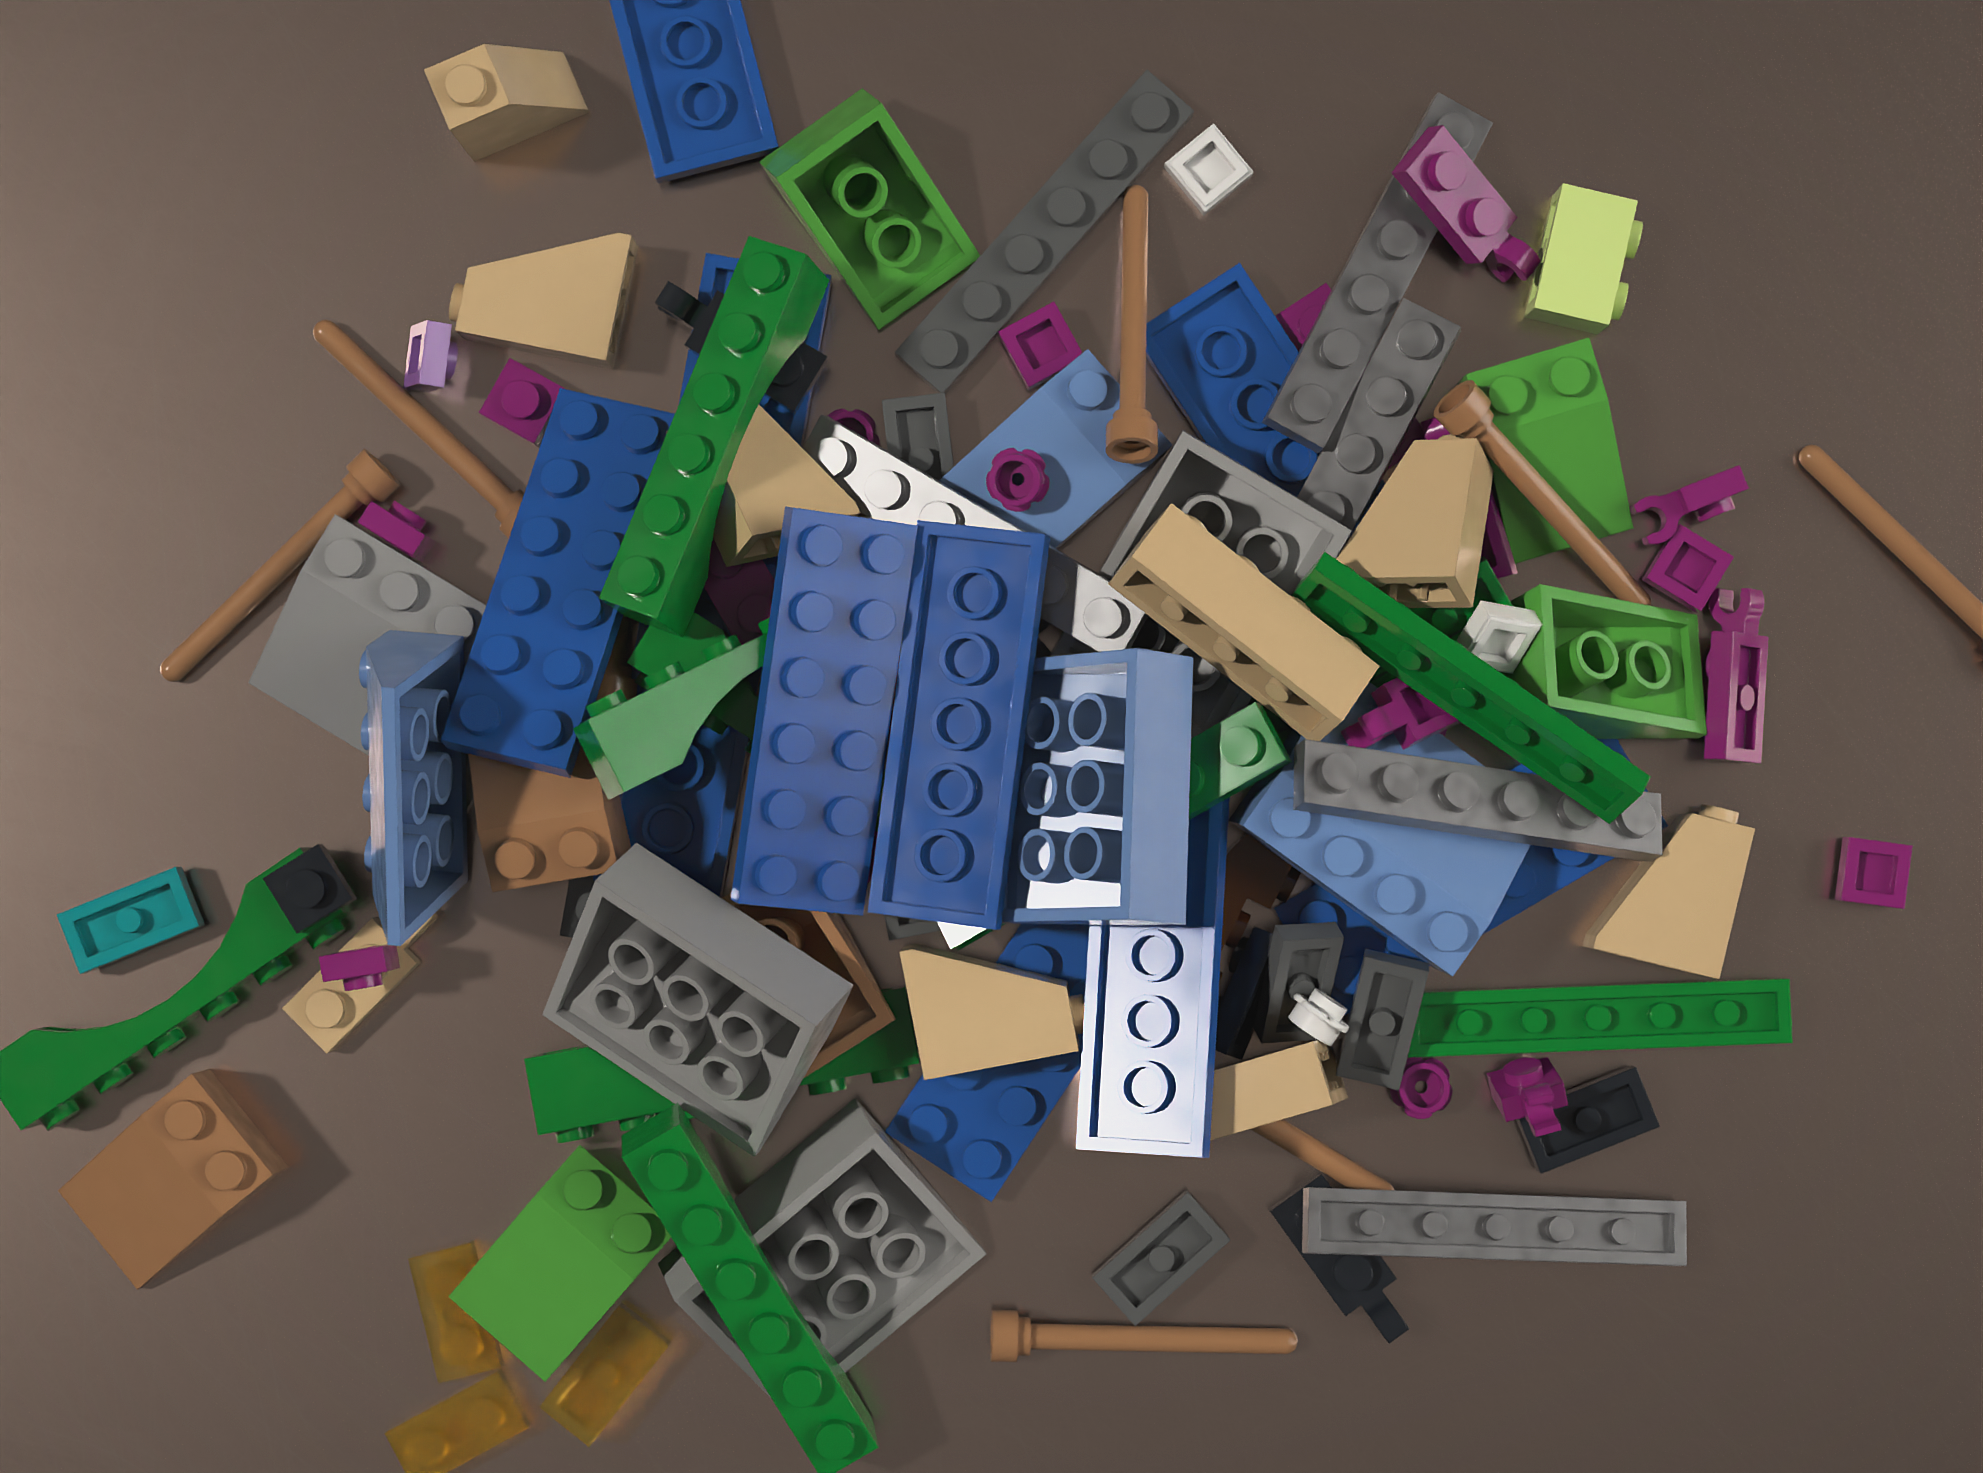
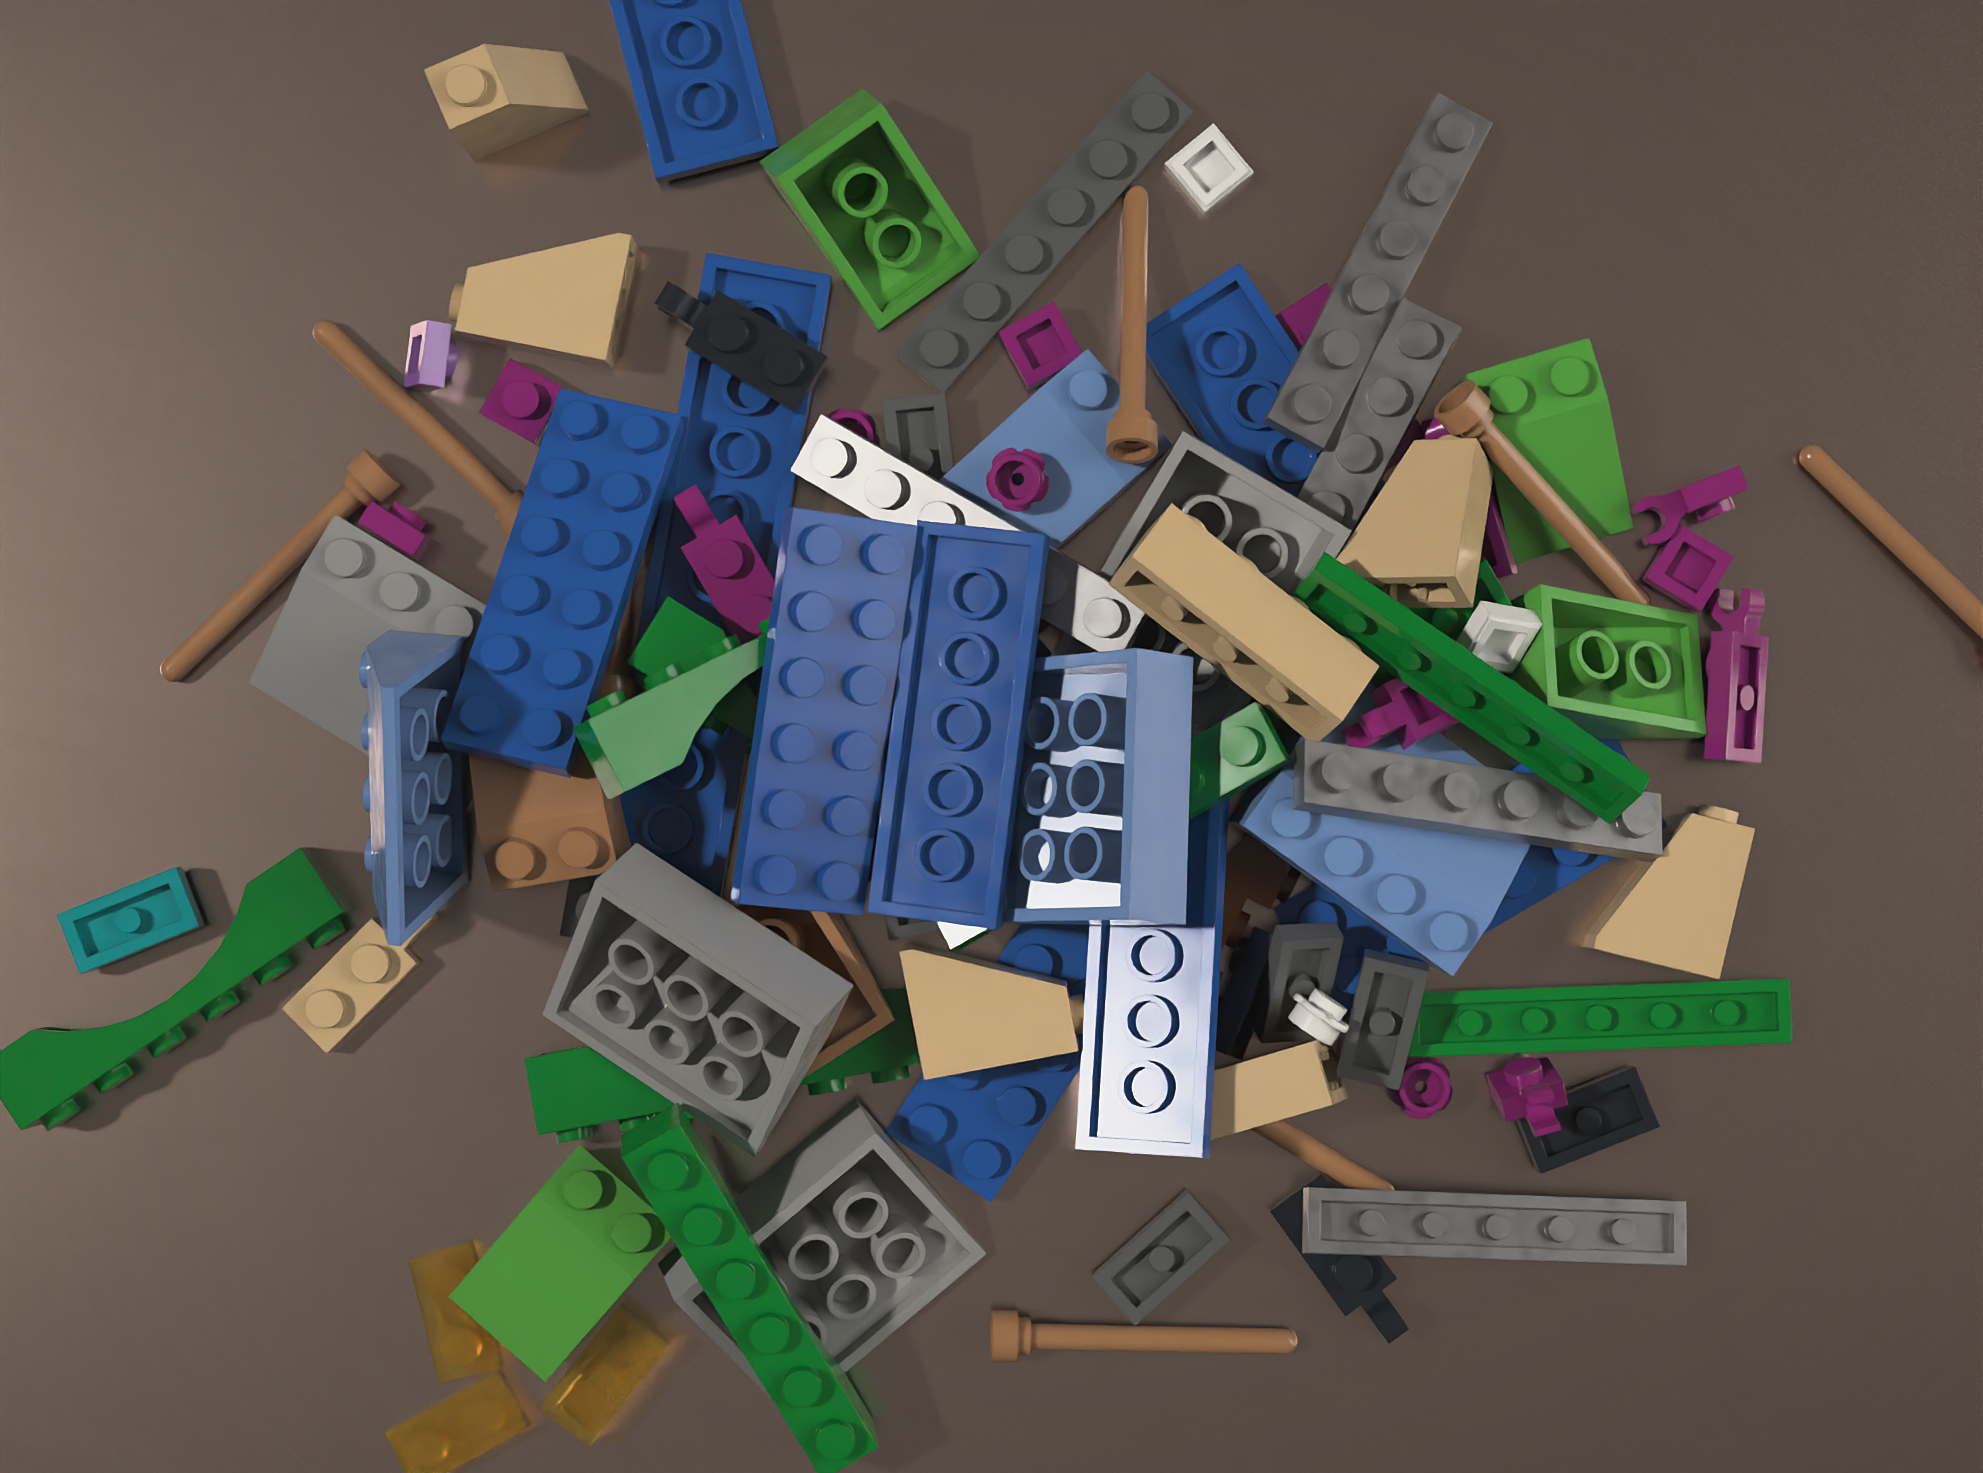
(172, 1177): medium nougat slope -> none
(309, 888): black plate -> none
(359, 967): magenta plate -> none
(673, 526): green arch -> none
(764, 479): tan slope -> none
(1463, 205): magenta plate -> none
(1584, 259): yellowish green brick -> none
(1873, 872): magenta plate -> none

